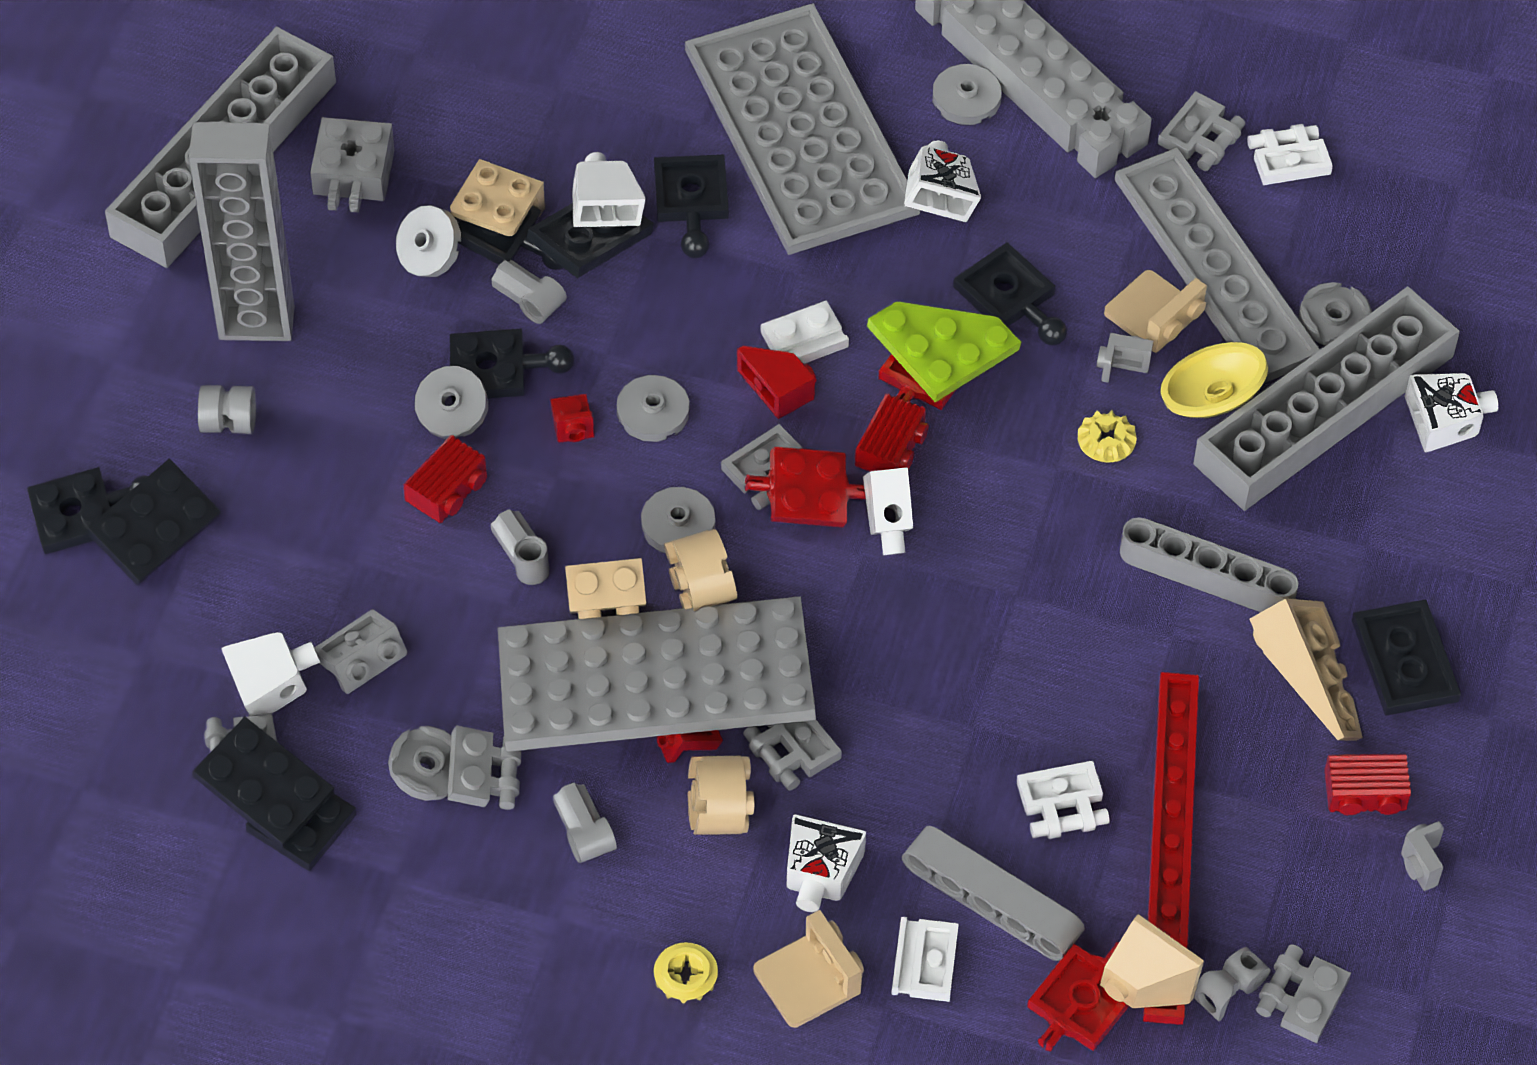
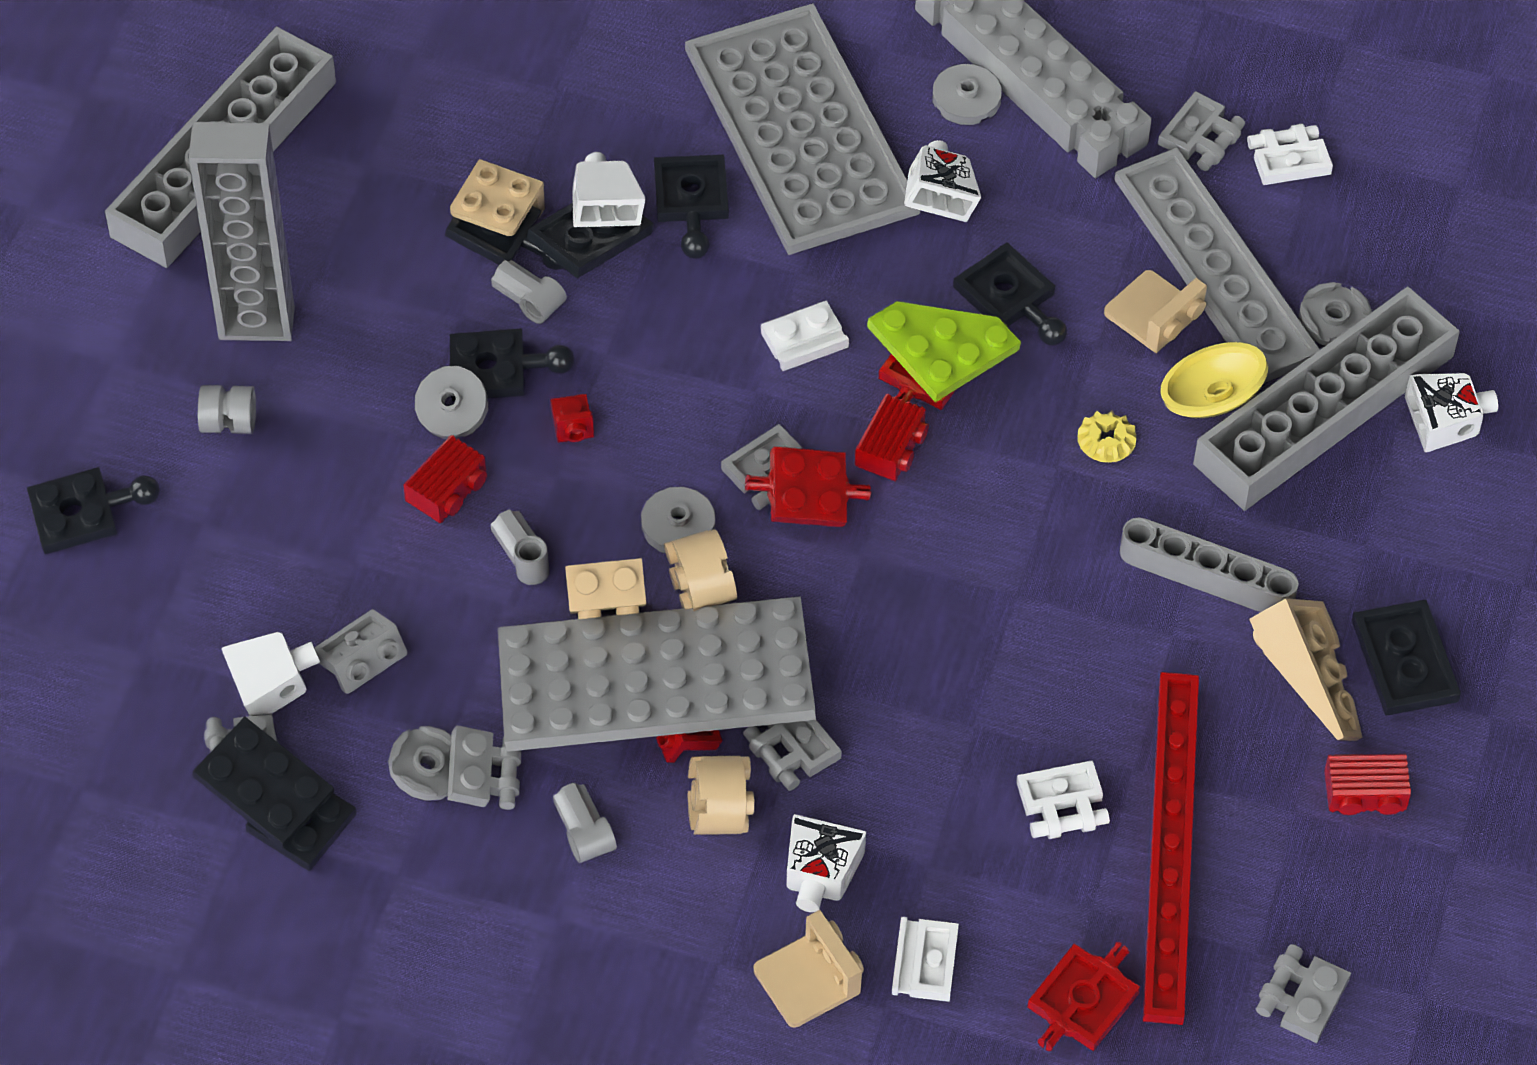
(153, 522): black plate -> none
(352, 161): light grey hinge -> none
(441, 237): plate -> none
(653, 422): light grey plate -> none
(673, 960): light yellow gear -> none
(777, 378): red slope -> none
(892, 491): white torso -> none
(993, 893): light grey beam -> none
(1125, 353): light grey bracket -> none
(1151, 968): tan slope -> none
(1240, 971): light grey leg -> none
(1419, 855): light grey bracket -> none

